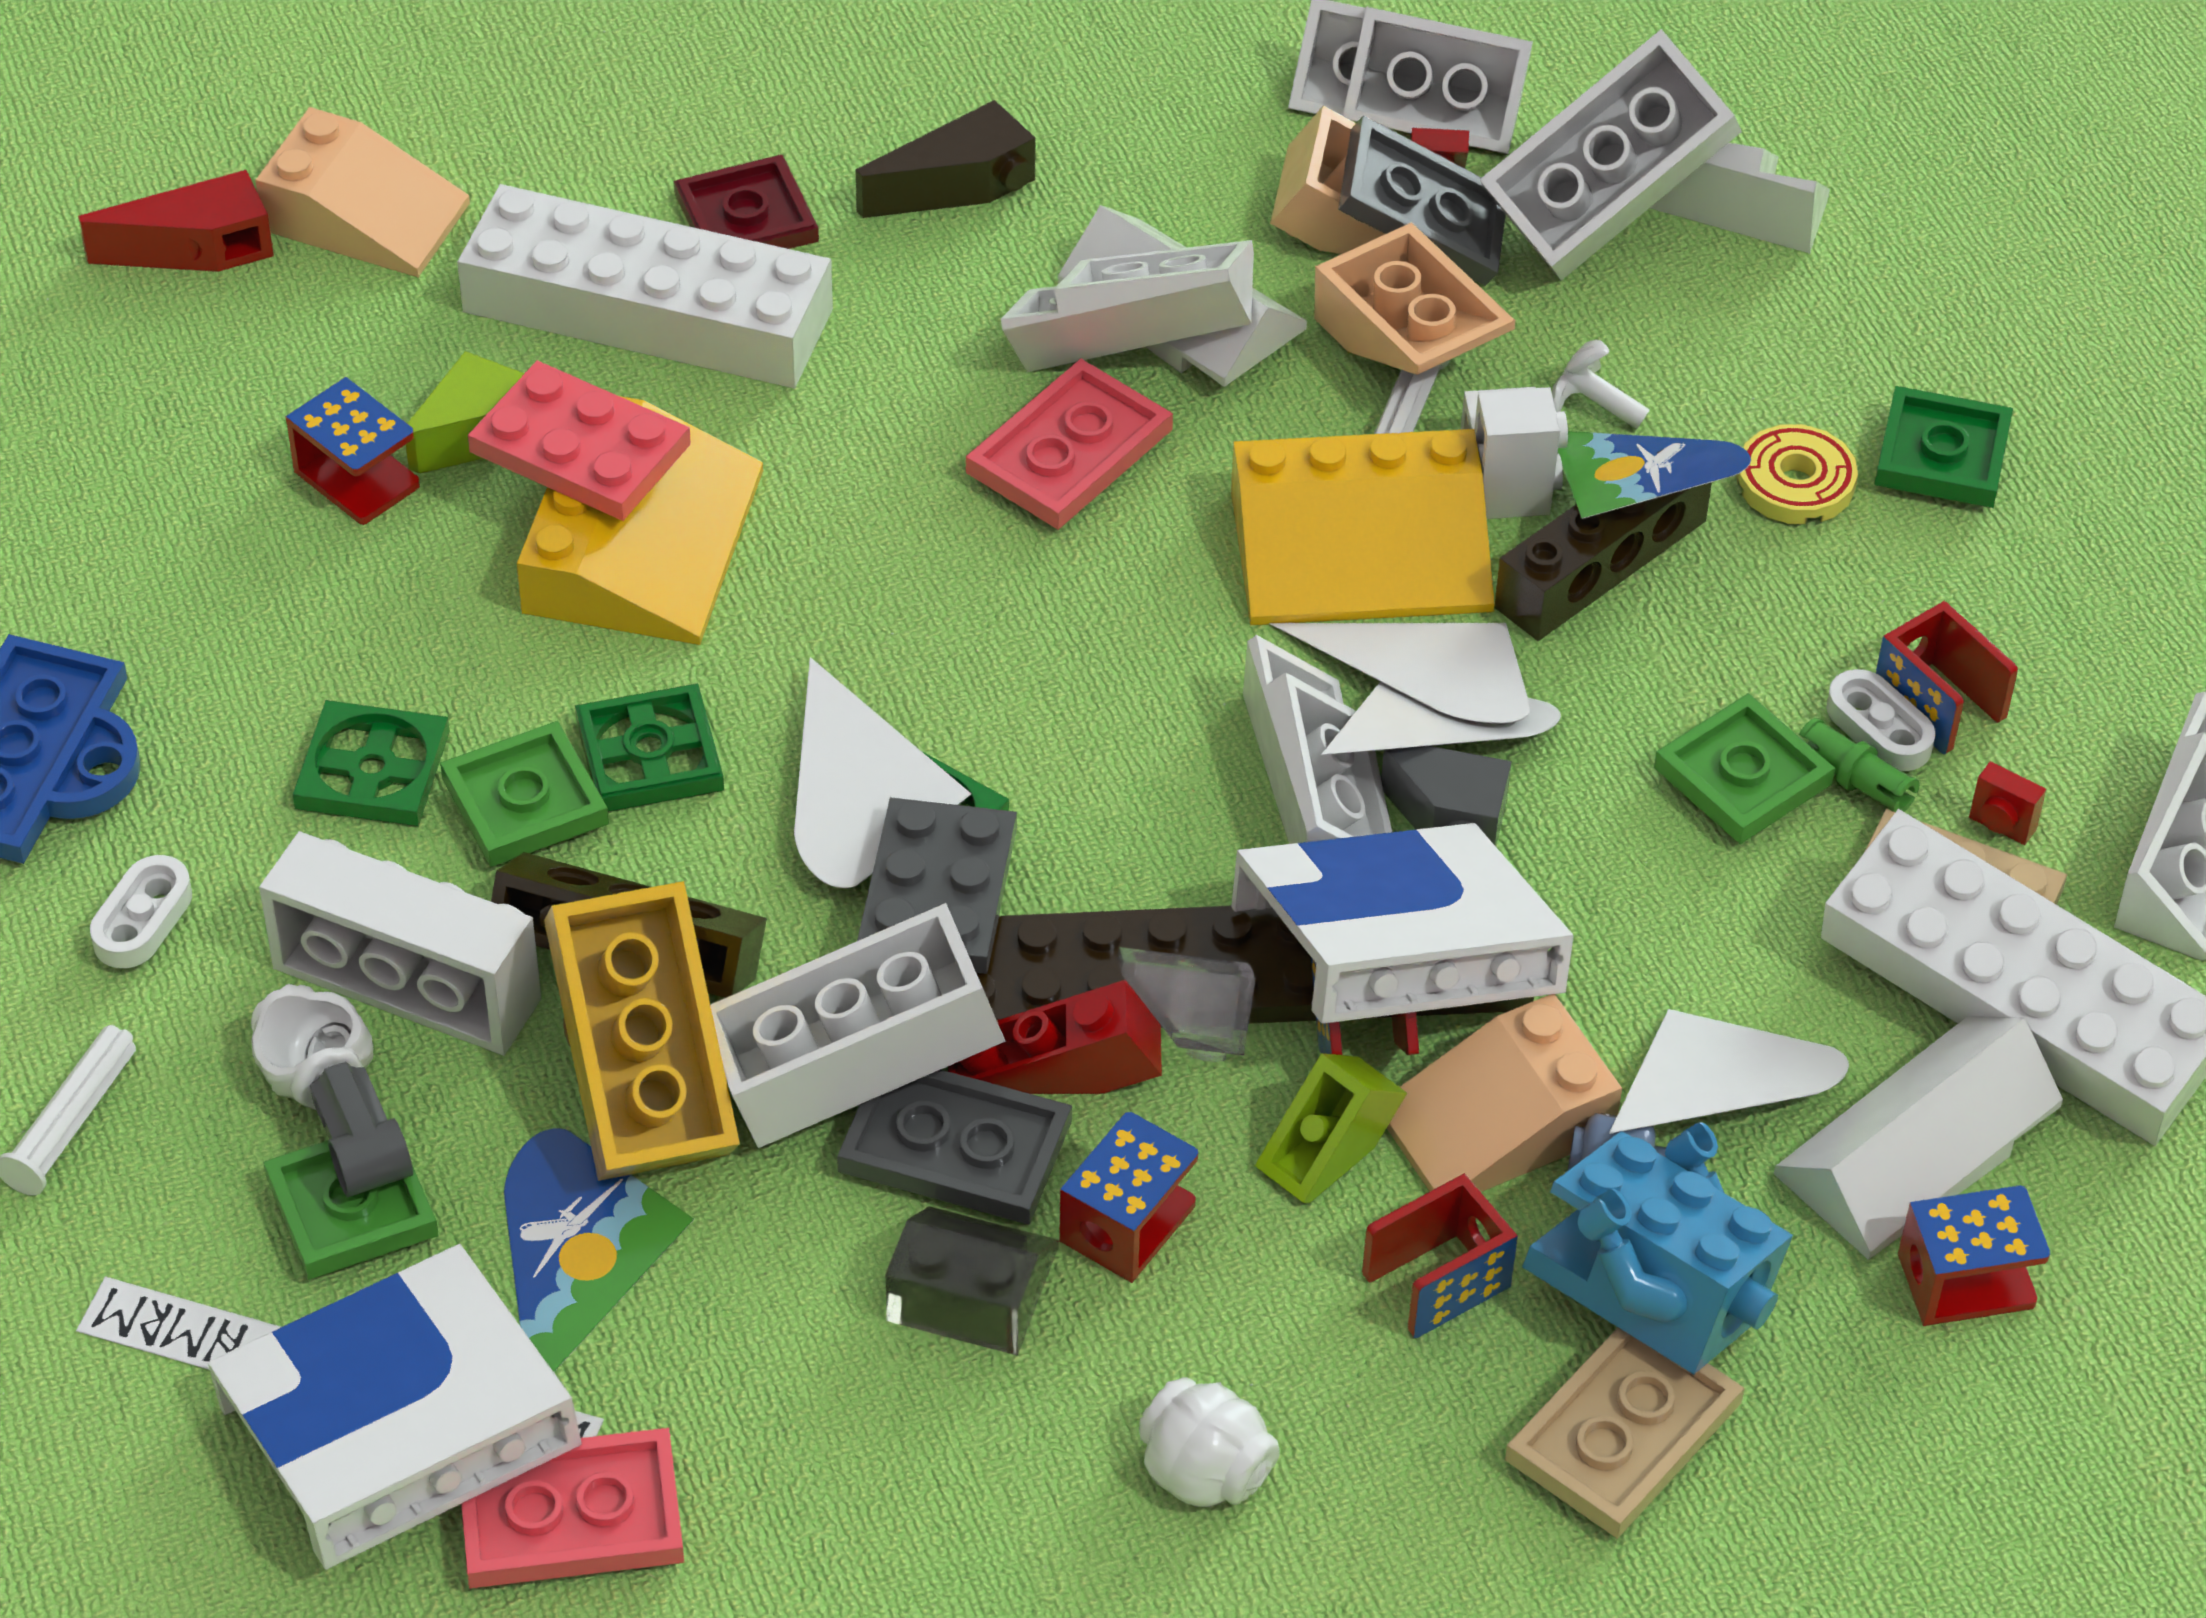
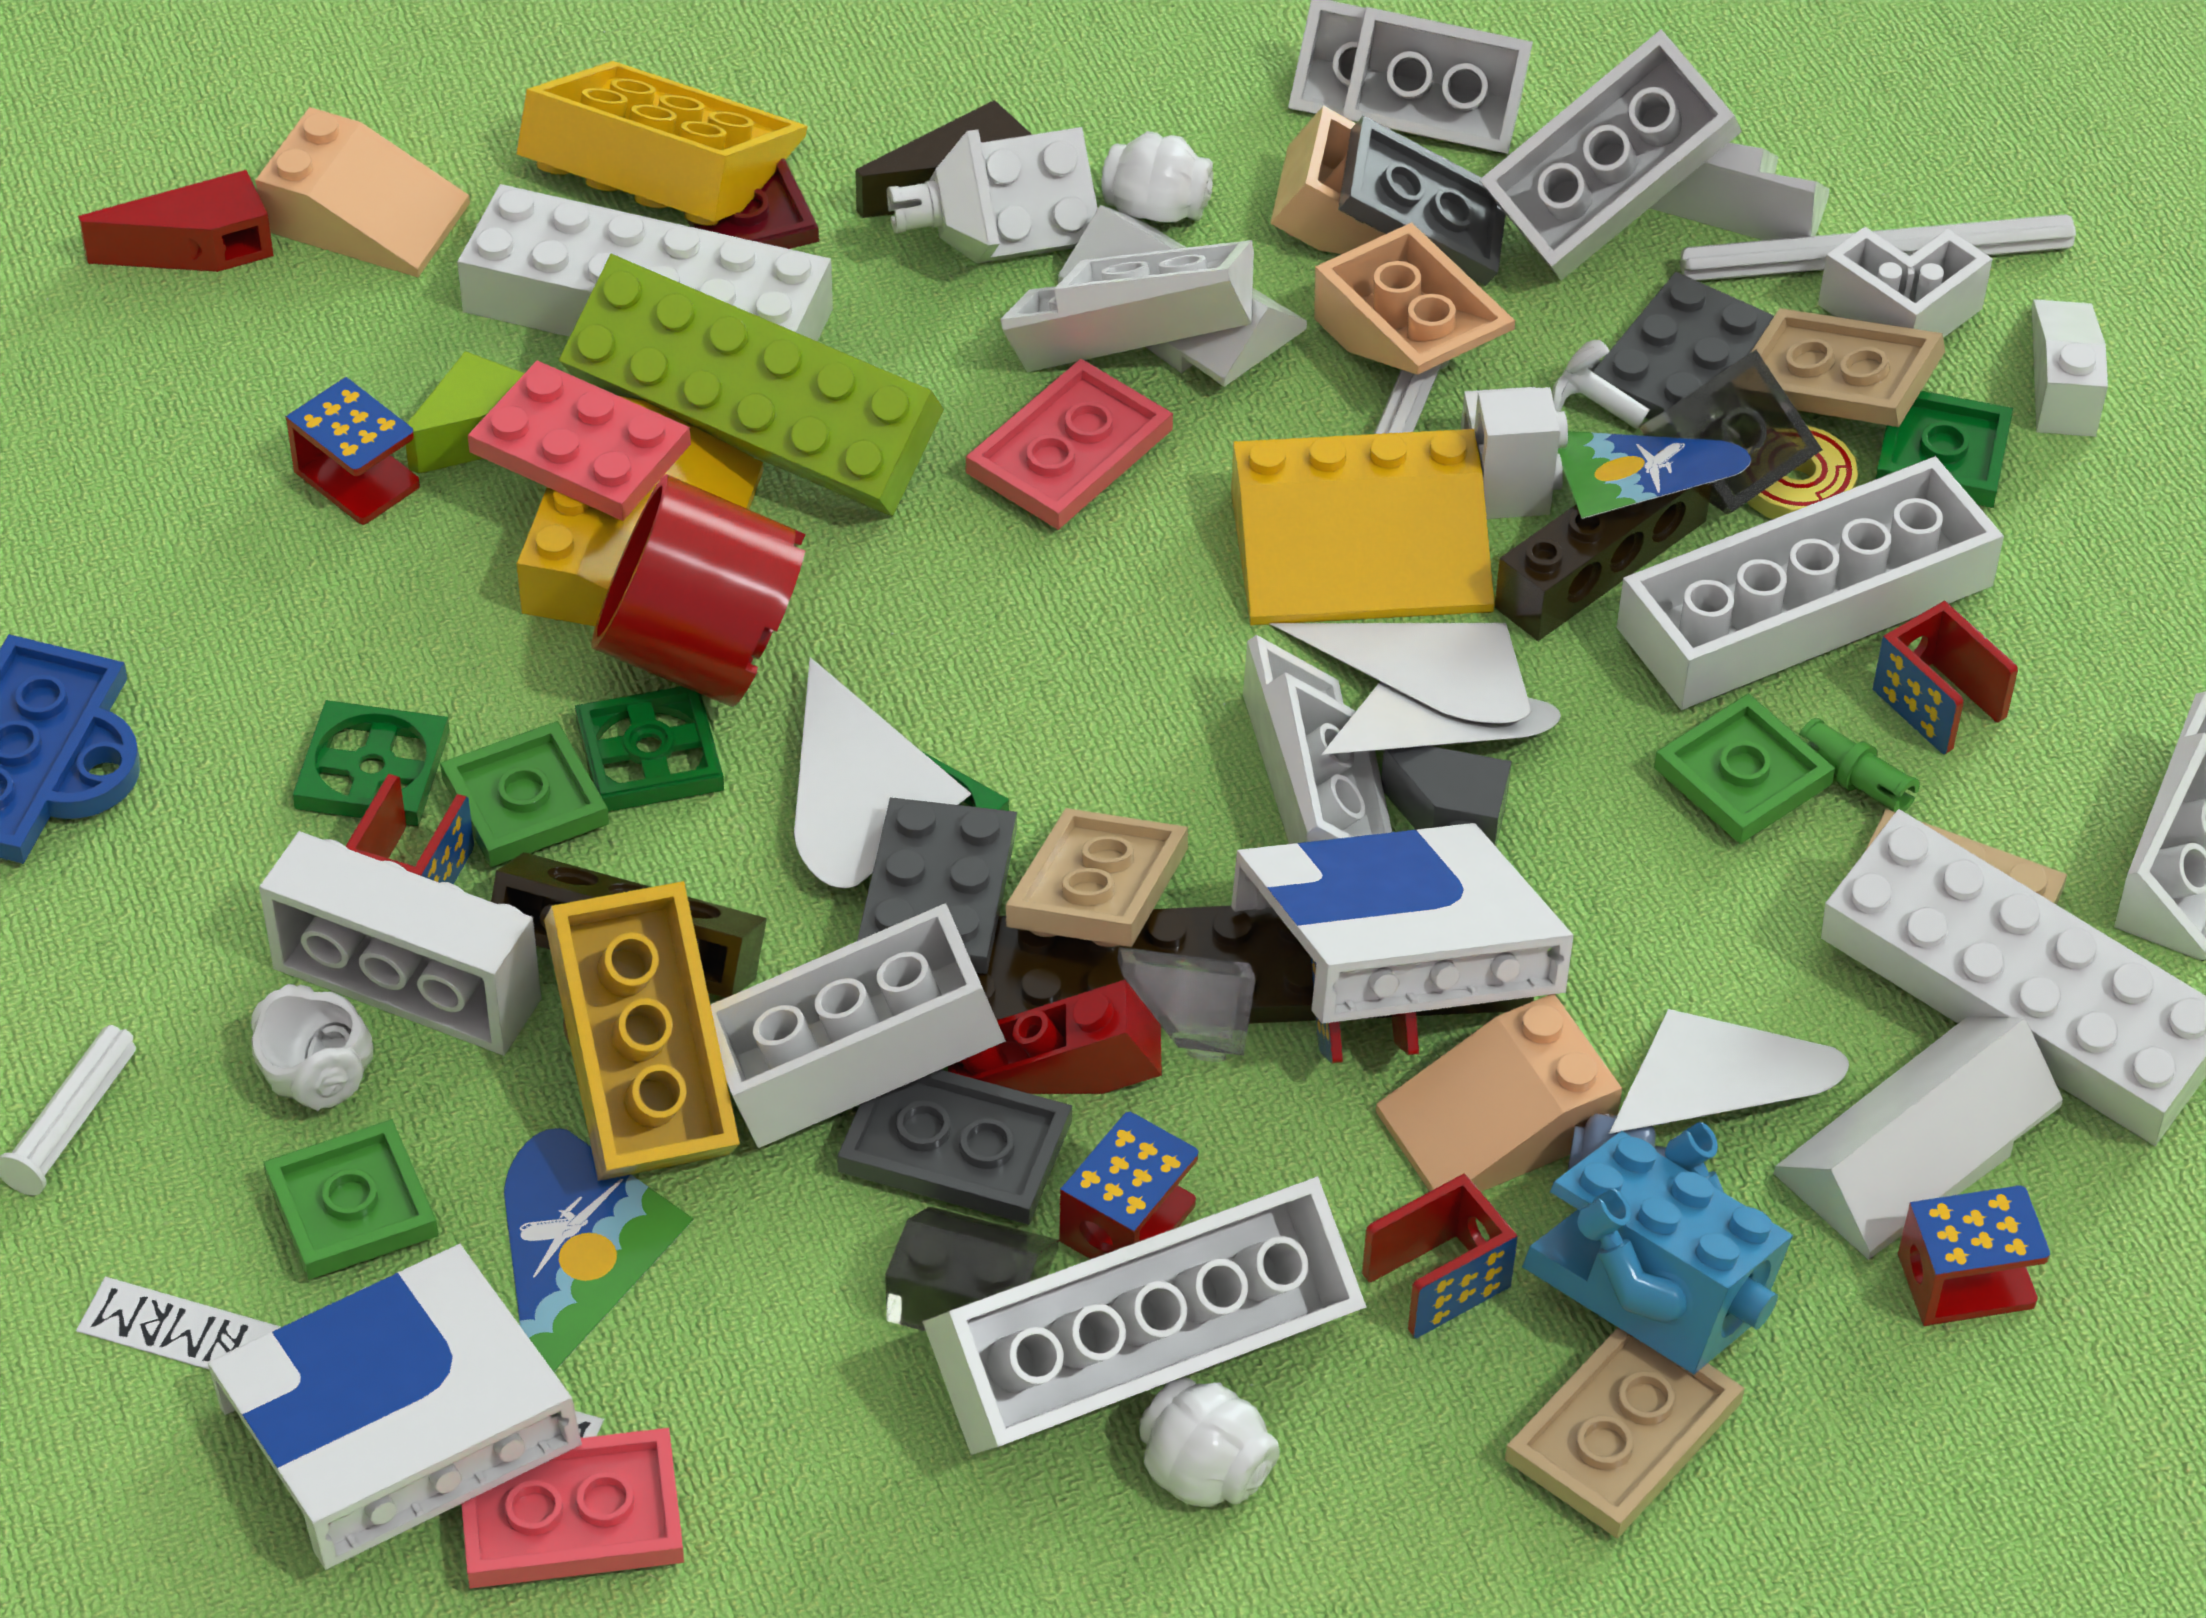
(136, 916): white plate -> none
(362, 1141): dark grey piece -> none
(386, 822): none -> red piece
(655, 140): none -> yellow slope
(699, 591): none -> red brick
(753, 384): none -> lime brick
(1004, 196): none -> white plate
(1097, 878): none -> tan plate
(1143, 1315): none -> white brick
(1157, 179): none -> white hair
(1329, 1125): lime slope -> none
(1445, 142): red plate -> none
(1681, 342): none -> dark grey plate
(1746, 409): none -> clear smoke slope
(1808, 582): none -> white brick
(1810, 252): none -> white axle
(1849, 365): none -> tan plate
(1886, 719): white plate -> none
(1923, 291): none -> white brick
(2007, 803): red plate -> none
(2068, 368): none -> white slope

